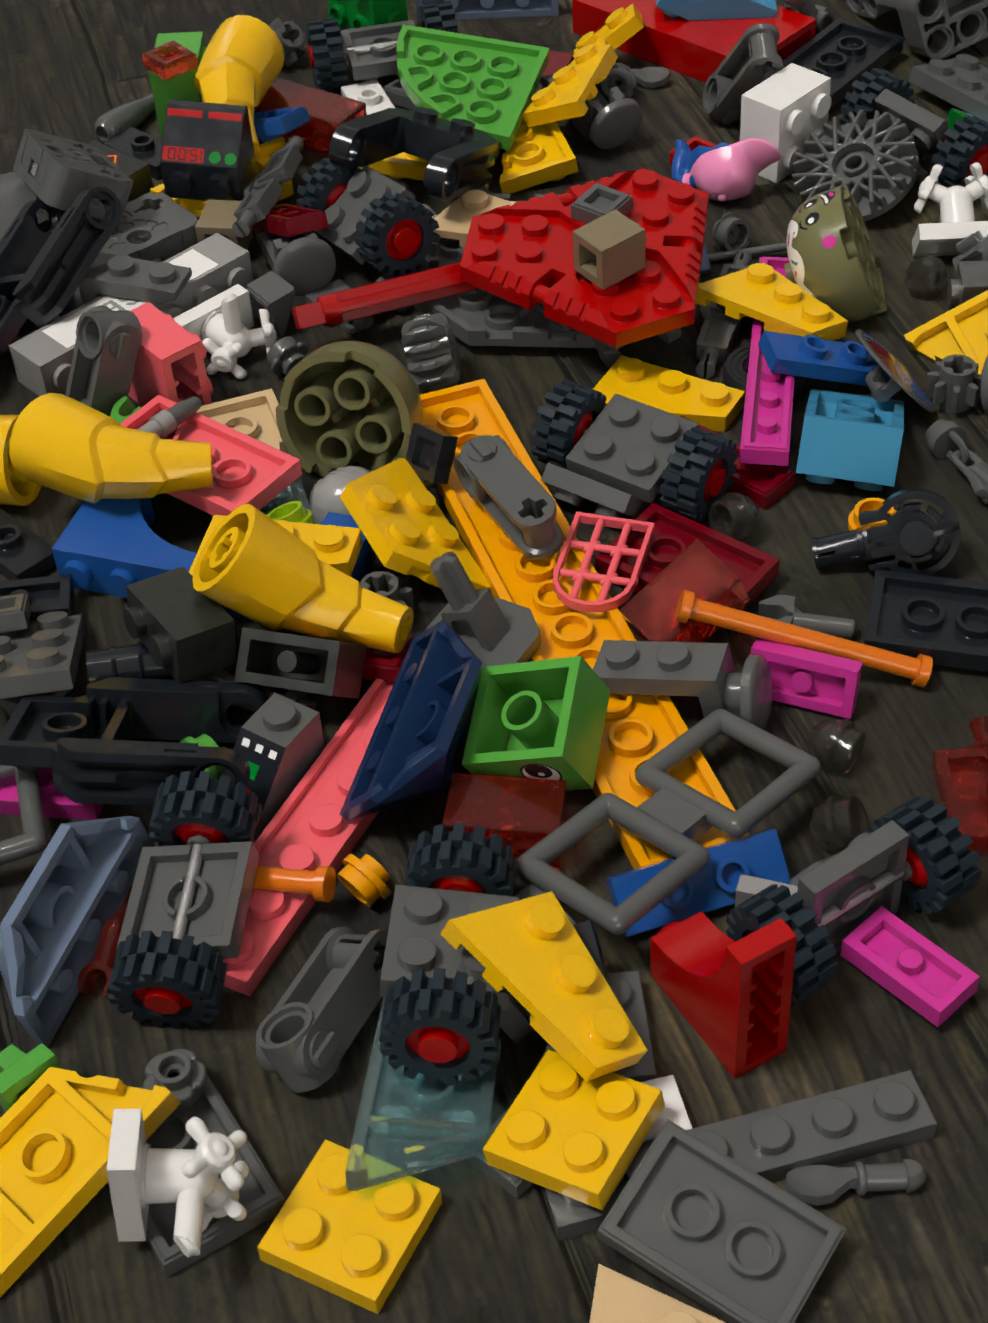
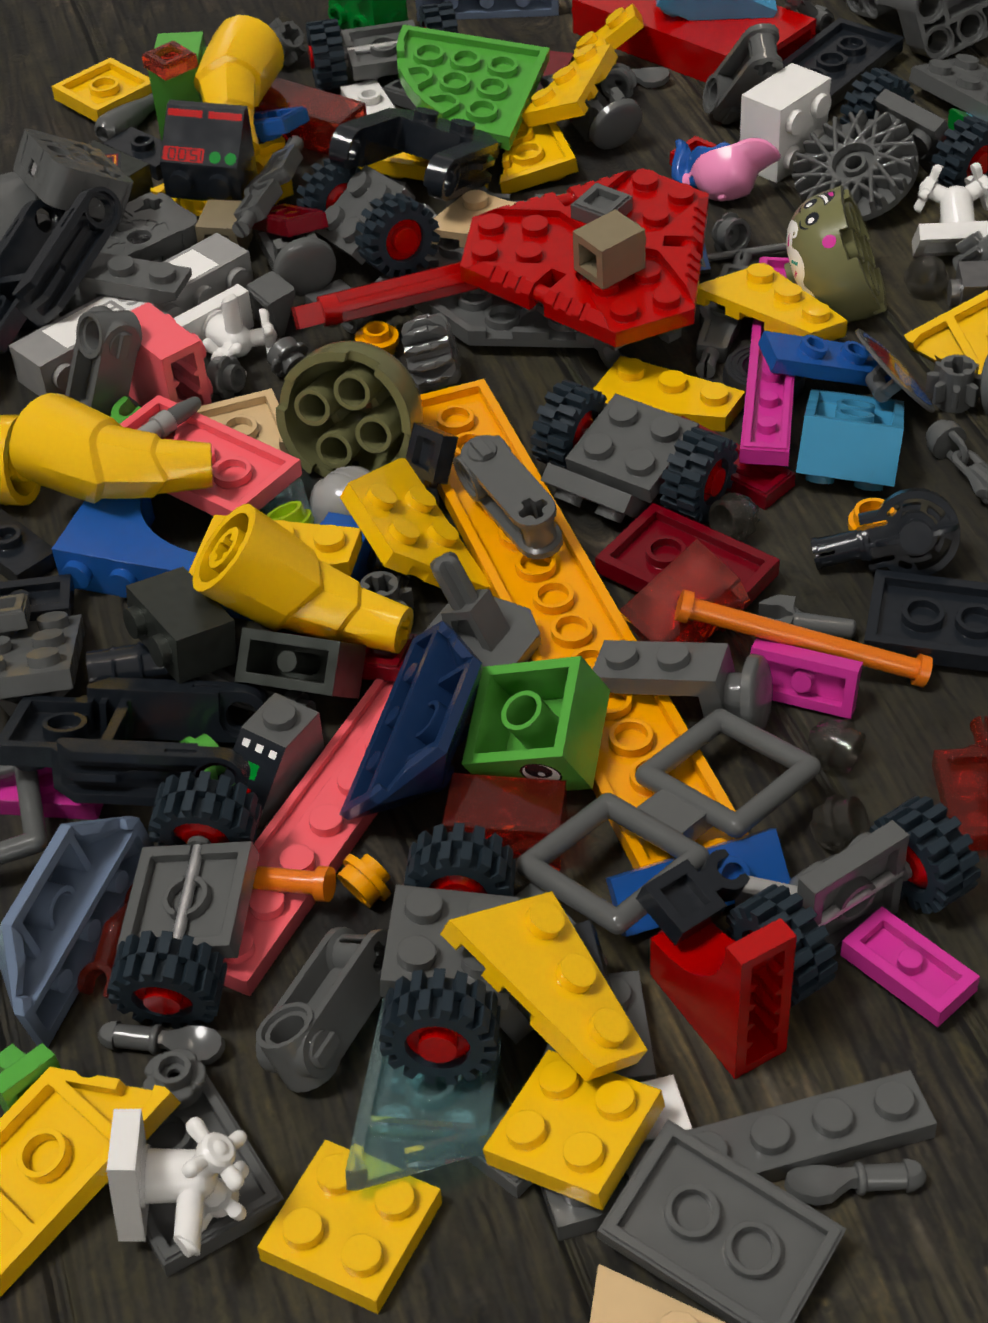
(101, 88): none -> yellow plate
(201, 1040): none -> dark grey piece
(226, 376): none -> dark grey plate
(380, 335): none -> light orange plate
(615, 552): coral window -> none
(689, 900): none -> black plate

